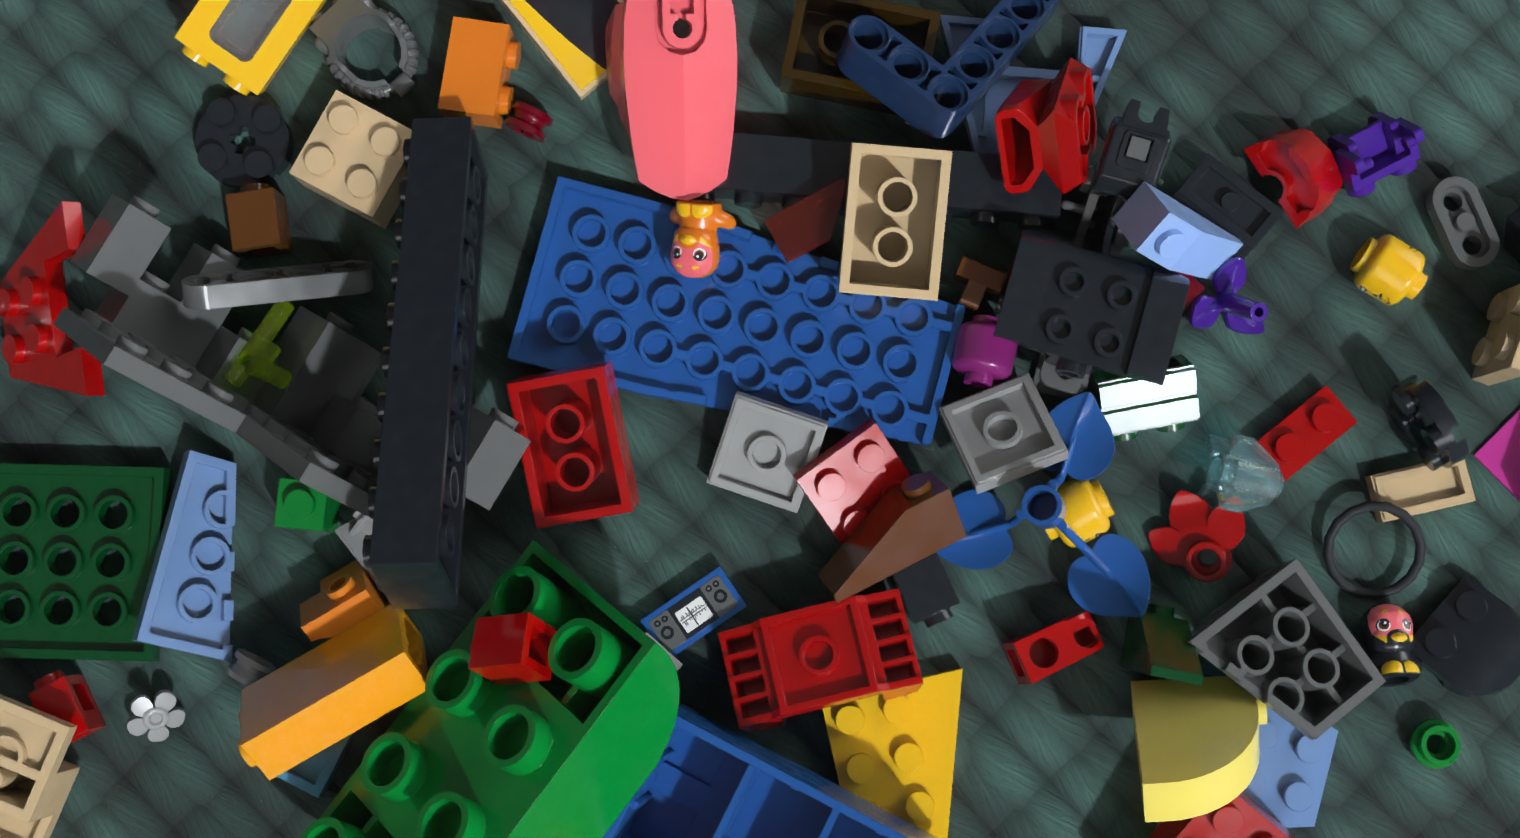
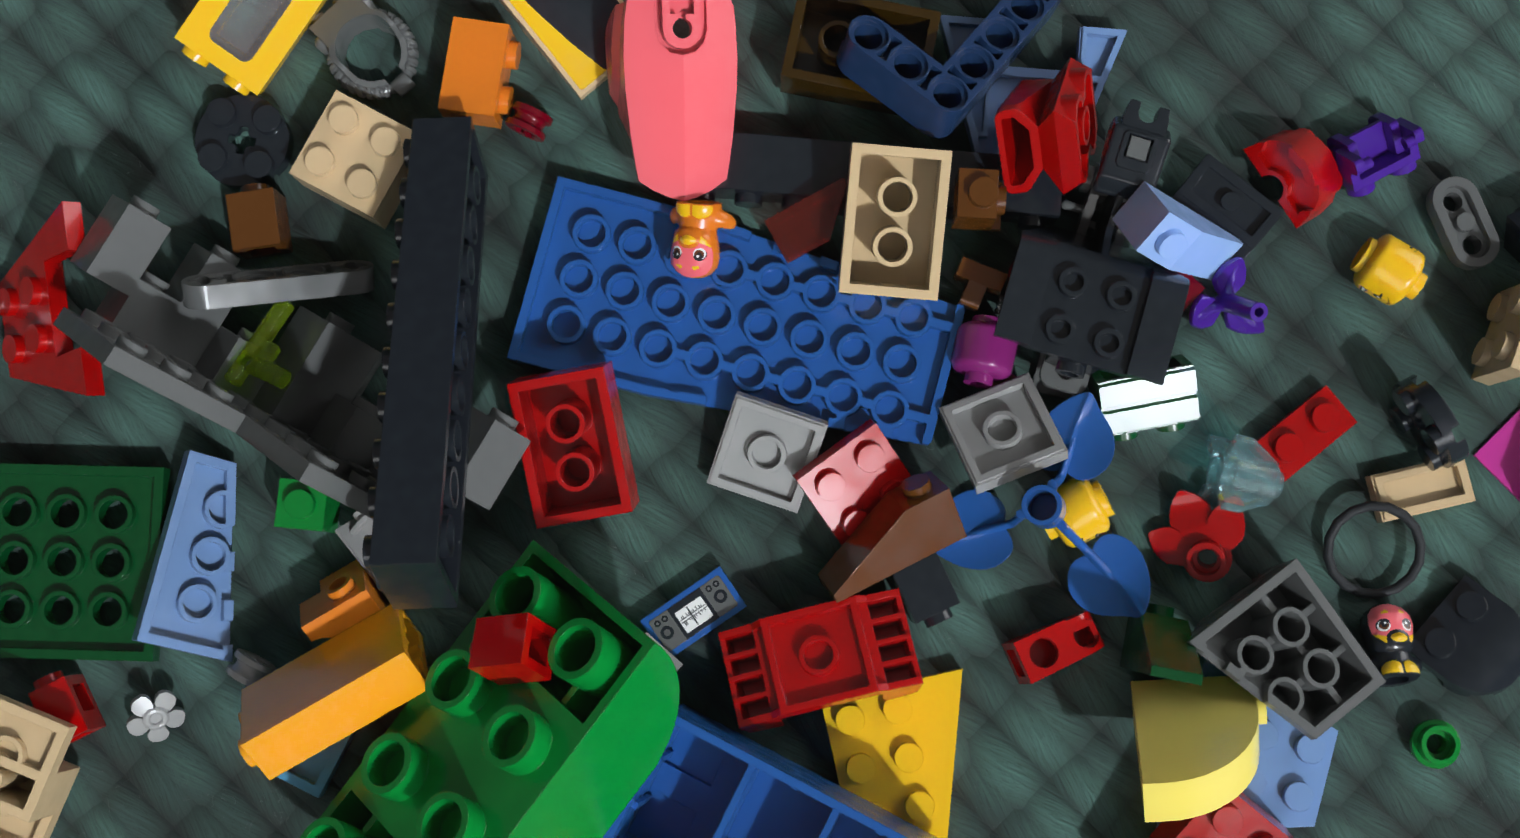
(978, 200): none -> reddish brown brick

